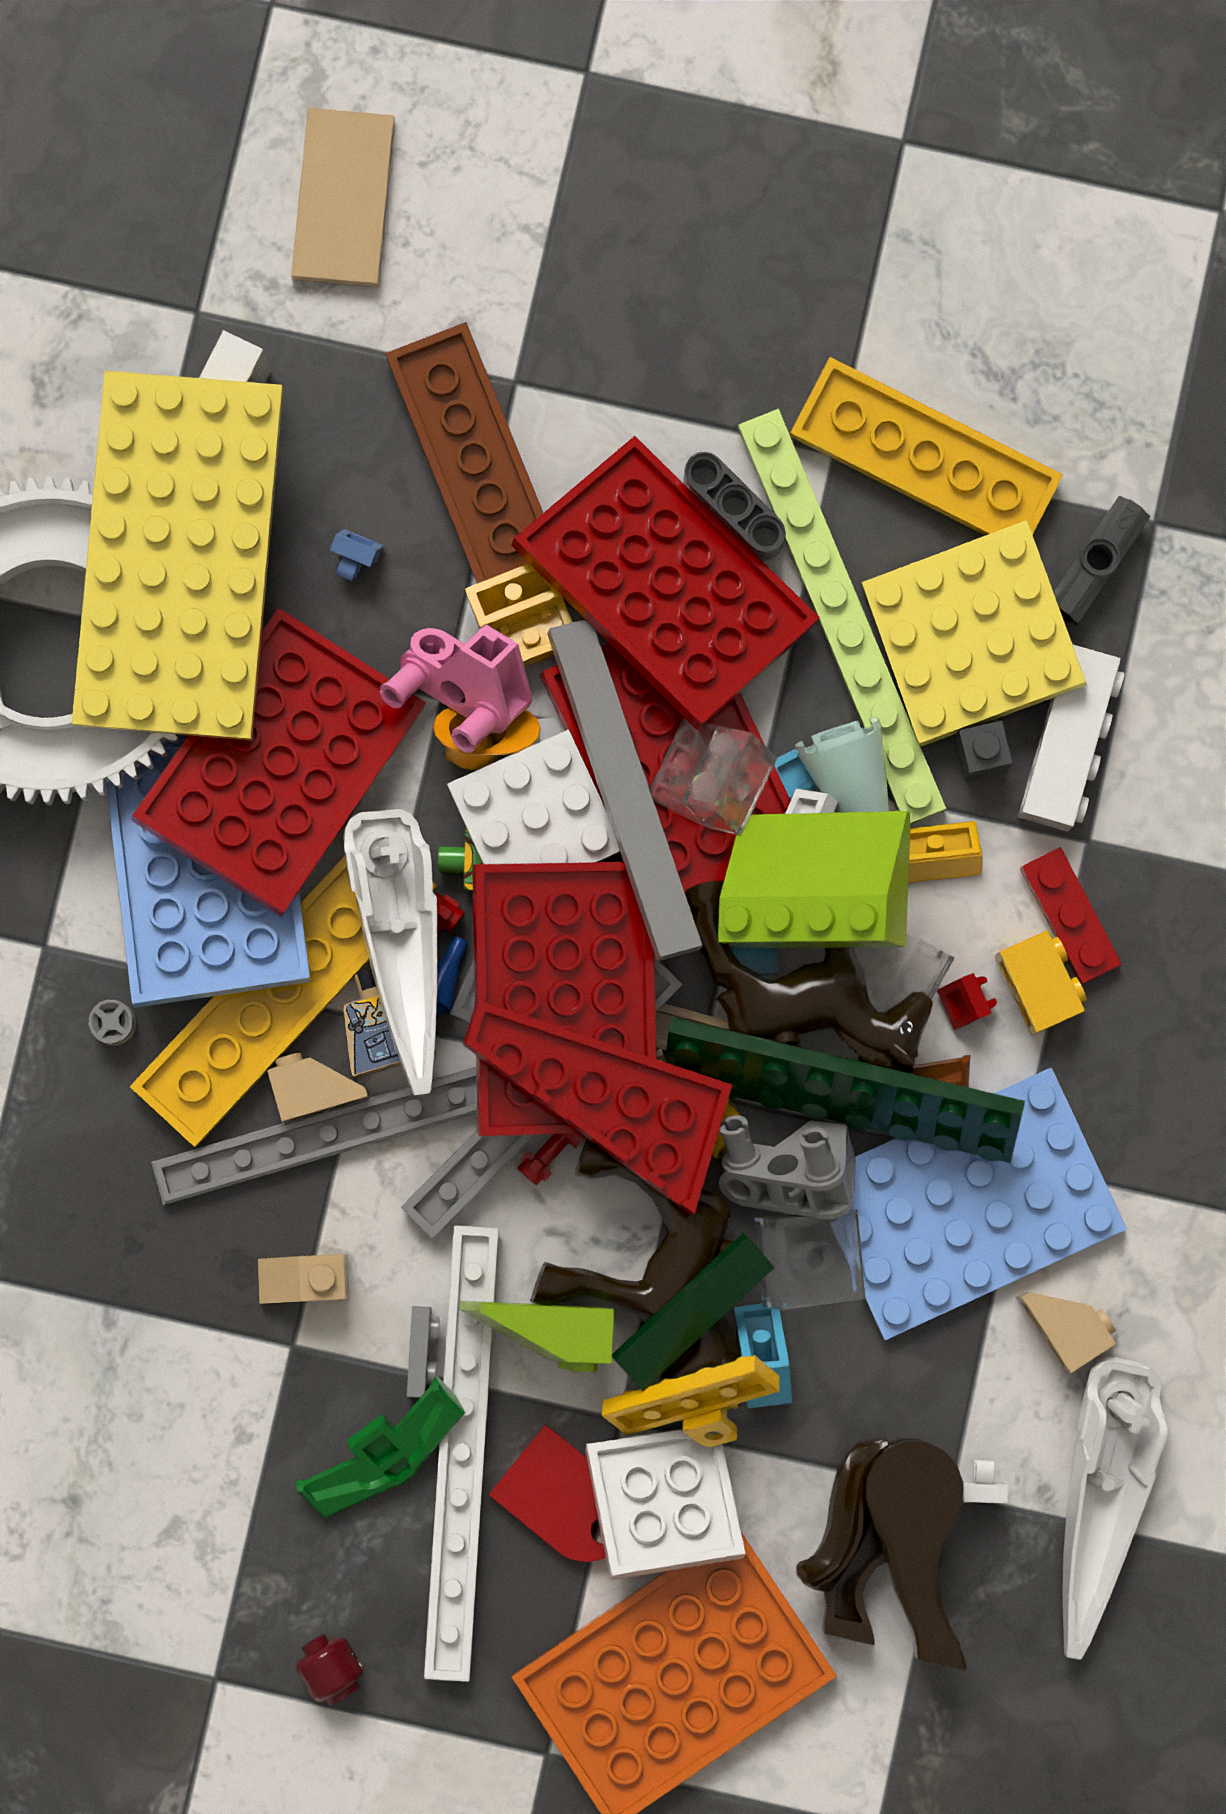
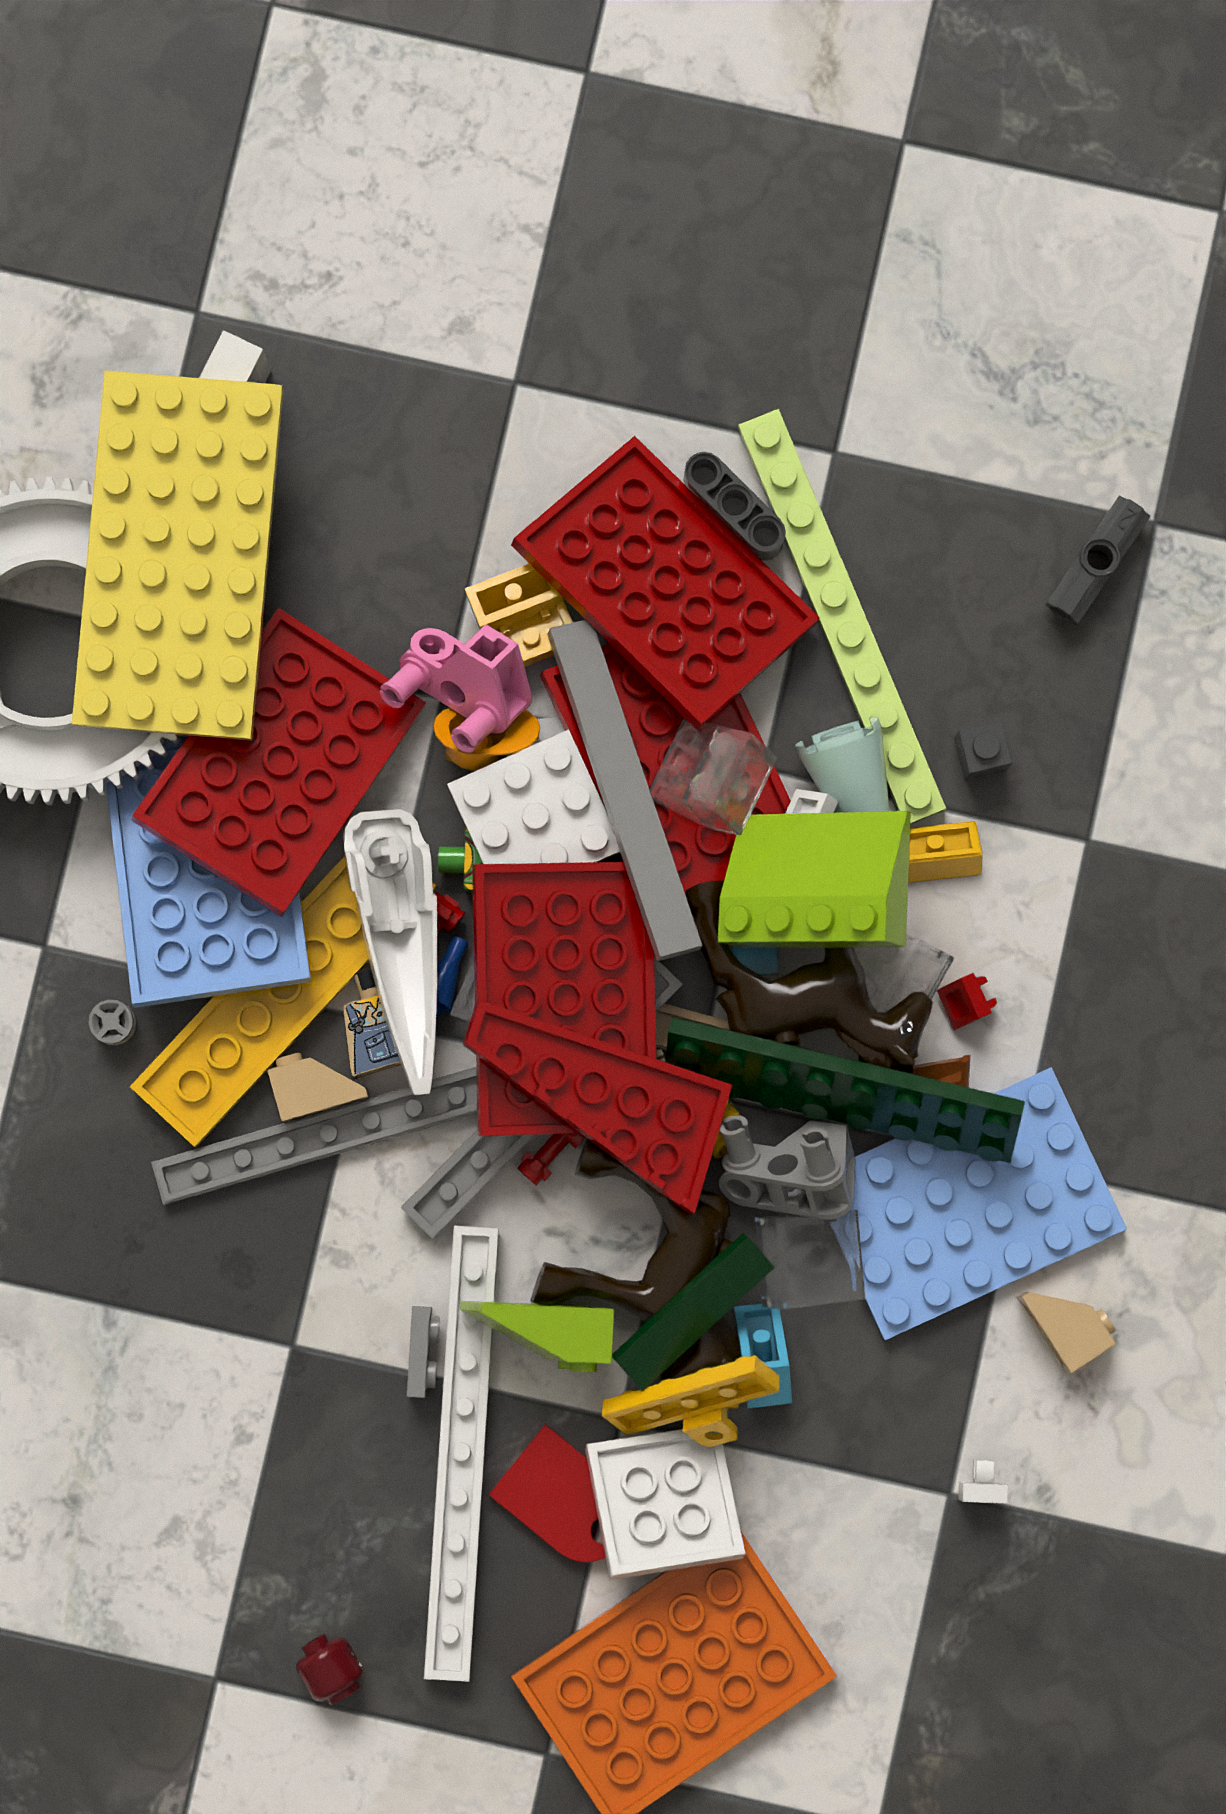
(303, 1278): tan slope -> none
(343, 197): tan tile -> none
(355, 552): medium blue tile -> none
(384, 1453): green plate -> none
(467, 446): dark orange plate -> none
(793, 773): medium azure tile -> none
(893, 1508): dark brown animal -> none
(923, 452): yellow plate -> none
(974, 633): light yellow plate -> none
(1041, 981): yellow brick -> none
(1068, 745): white brick -> none
(1070, 915): red plate -> none
(1109, 1486): white piece -> none

